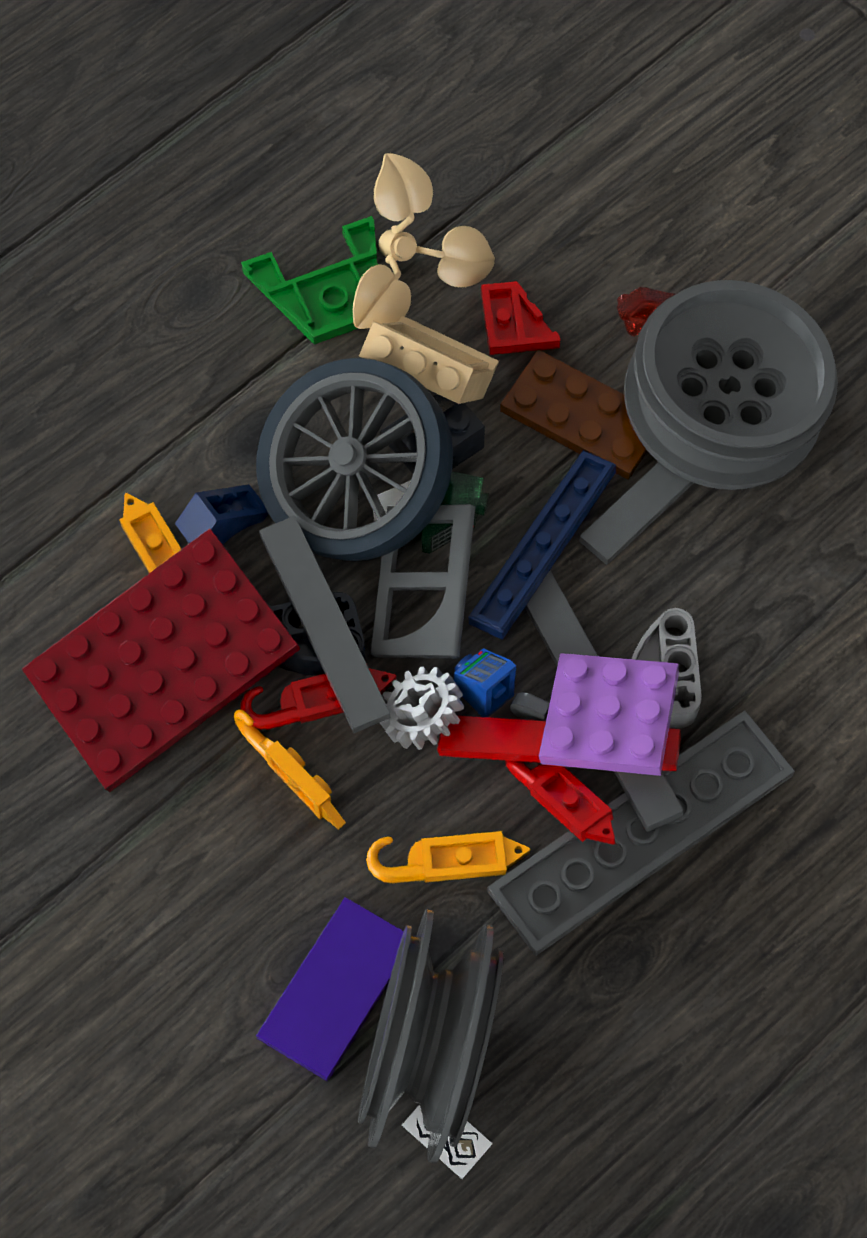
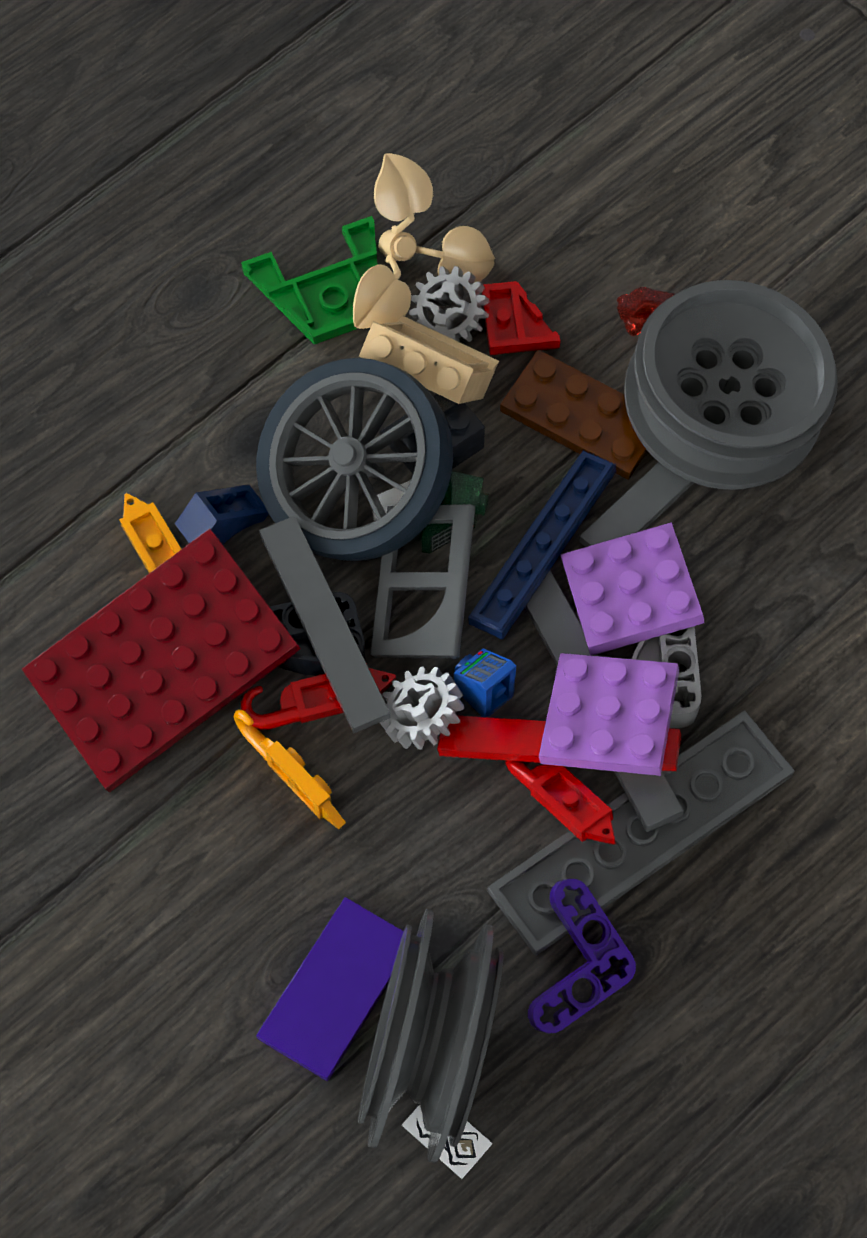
(449, 858): light orange plate -> none
(450, 292): none -> light grey gear
(529, 707): dark grey tile -> none
(595, 954): none -> dark purple beam
(632, 589): none -> medium lavender plate

